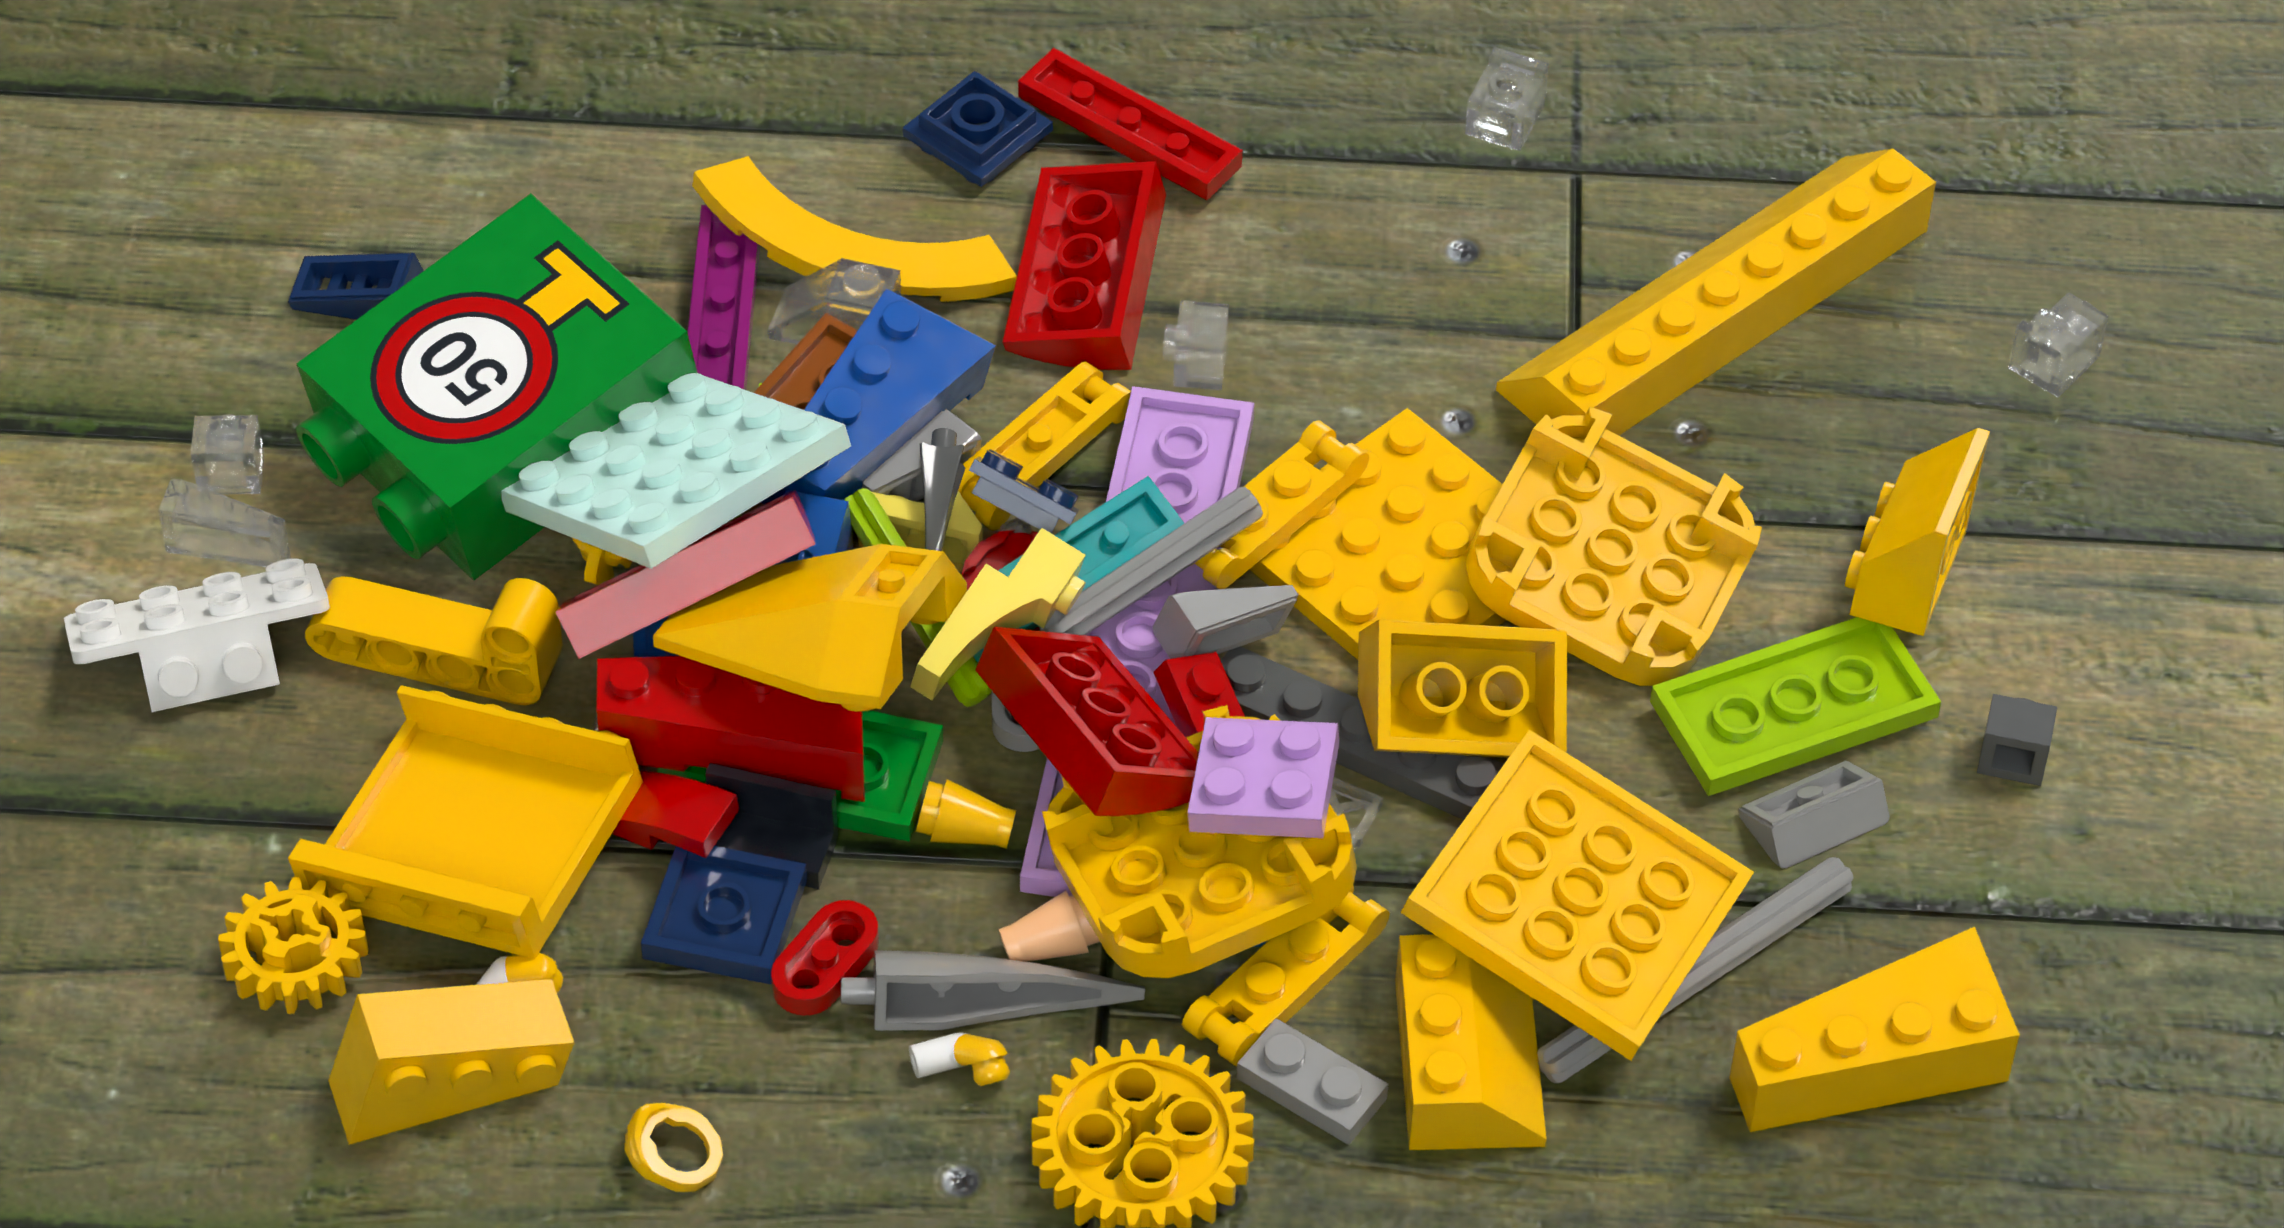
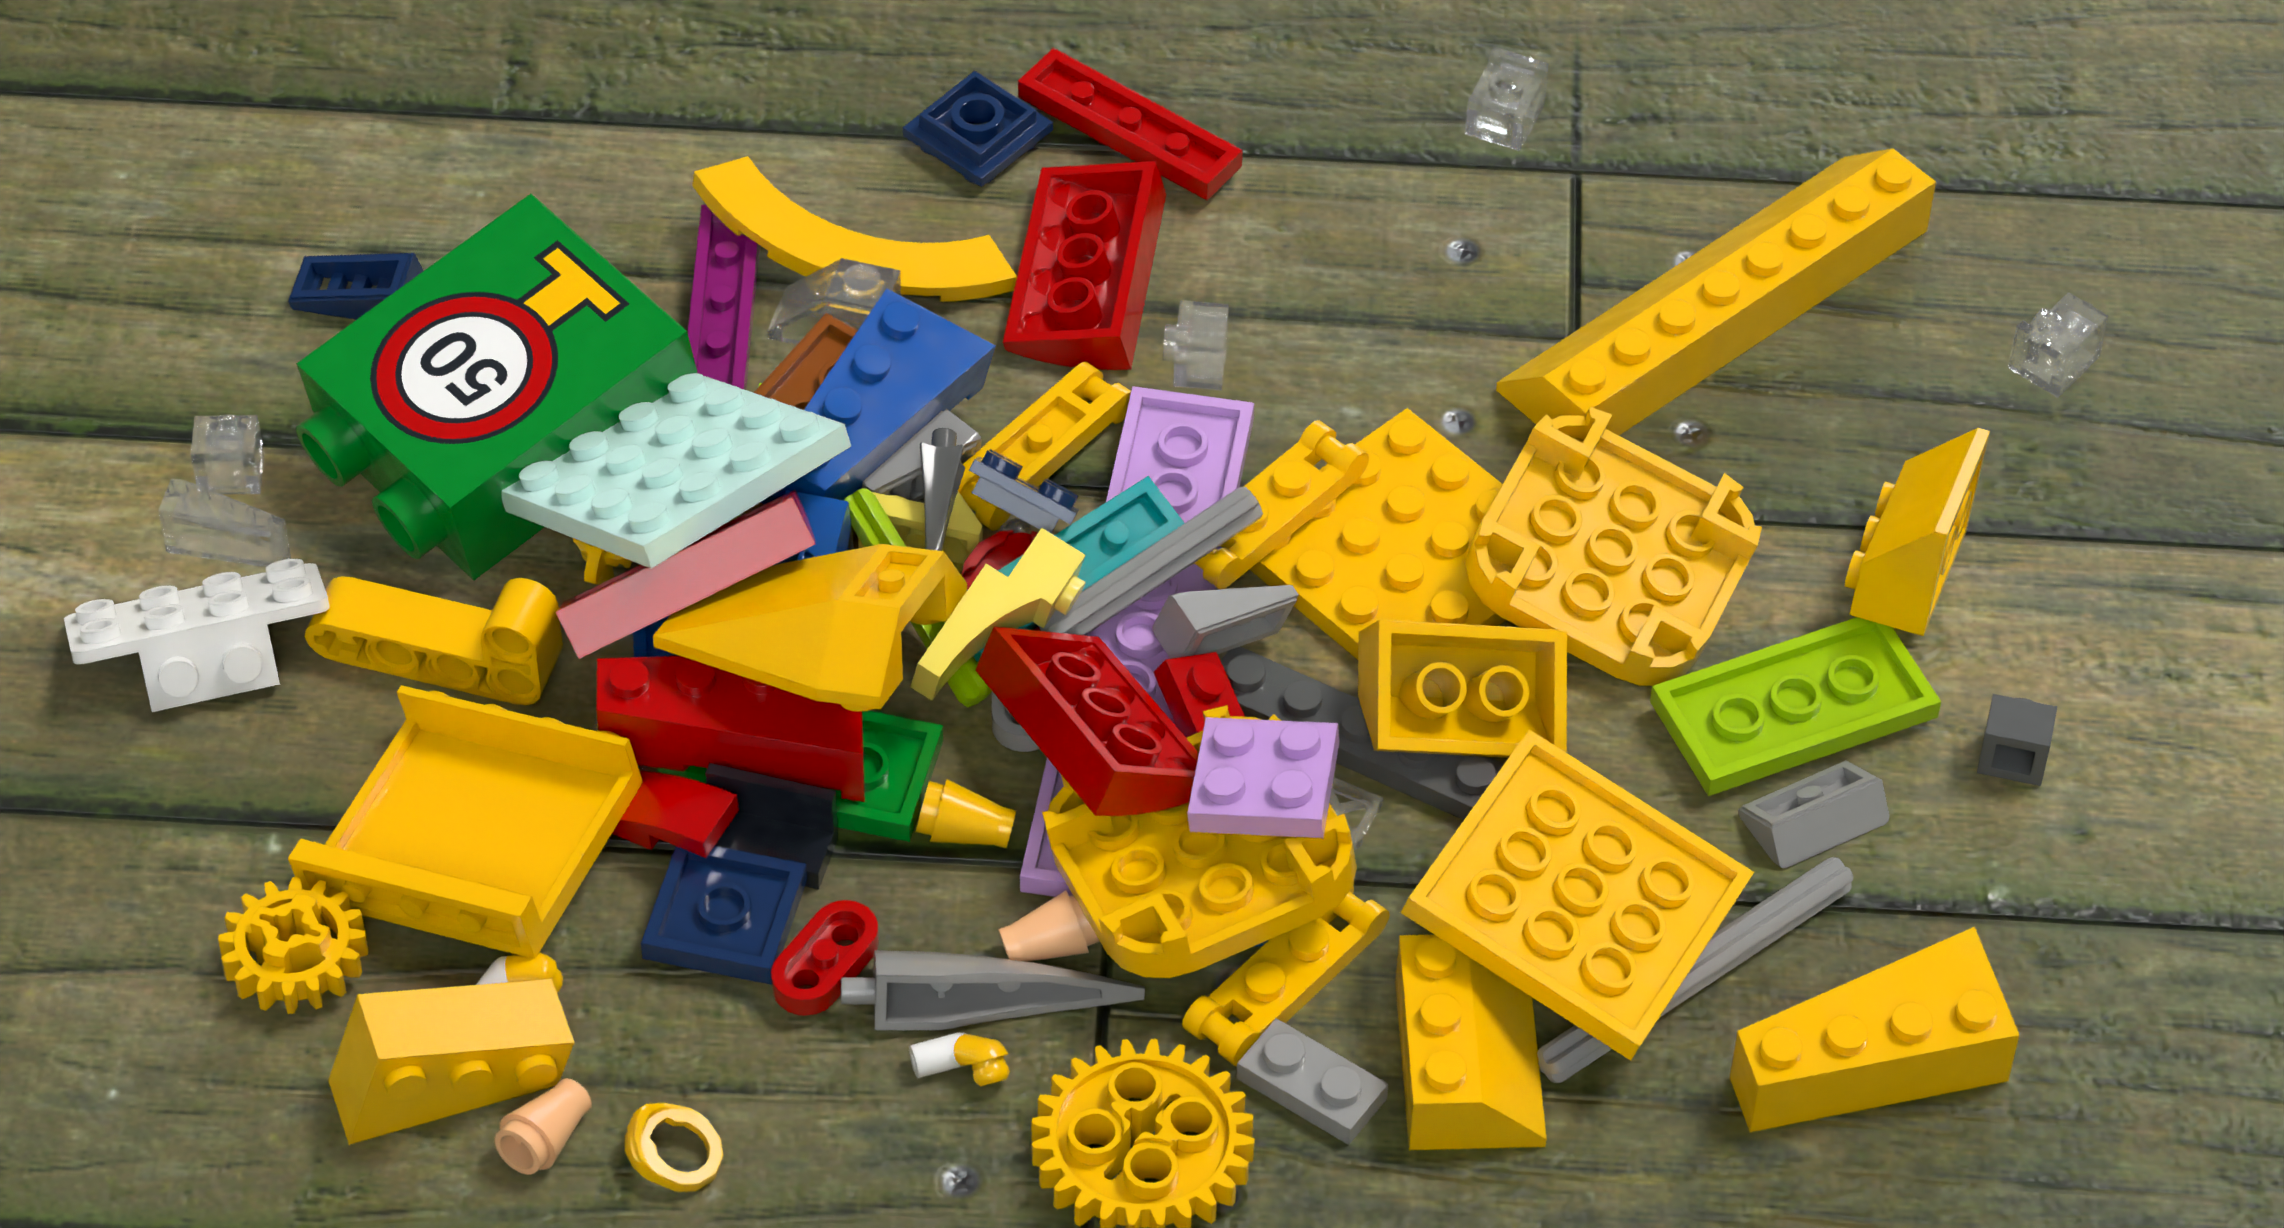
(540, 1129): none -> light nougat cone

